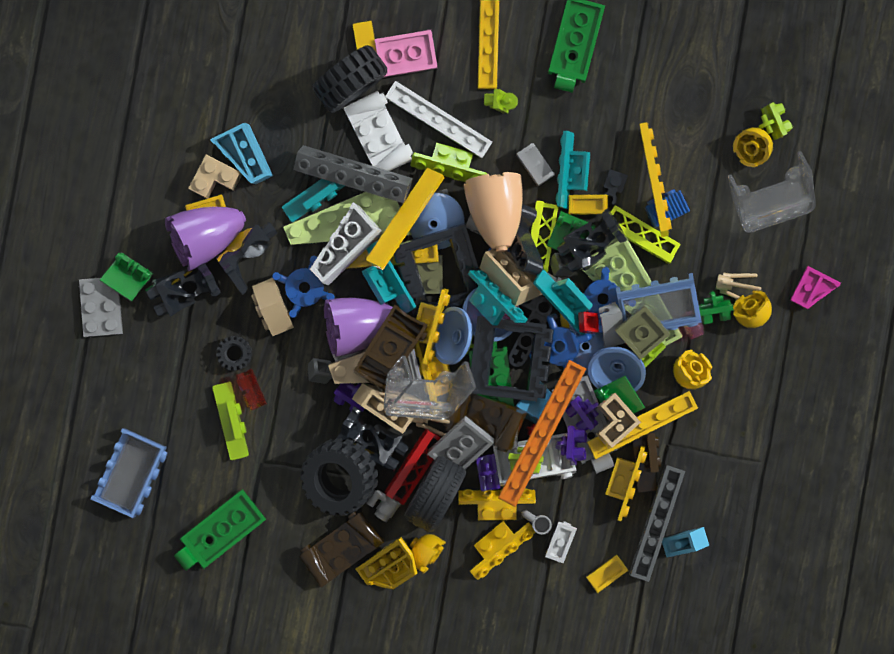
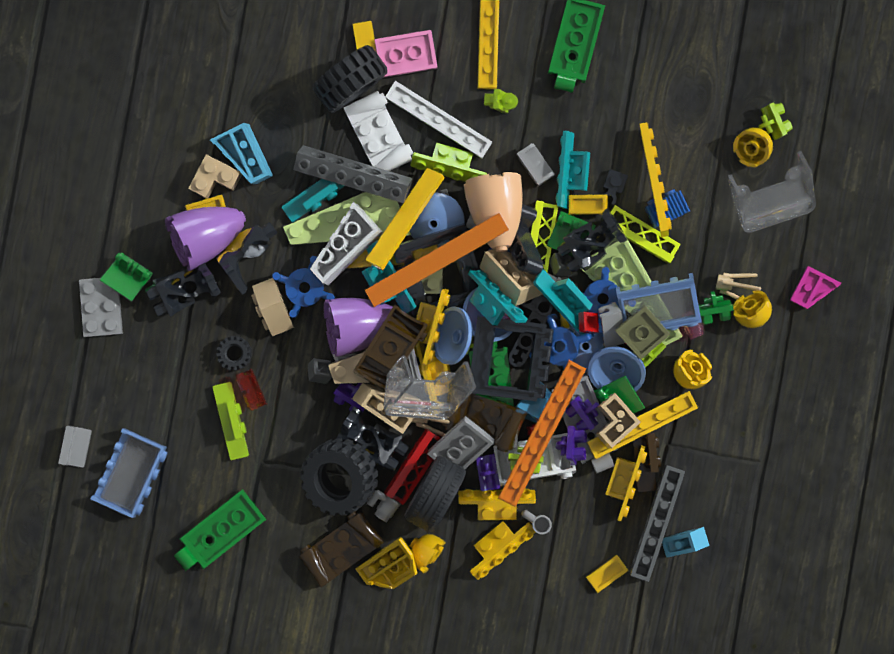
(75, 446): none -> light grey panel
(437, 259): none -> orange tile
(560, 542): white plate -> none

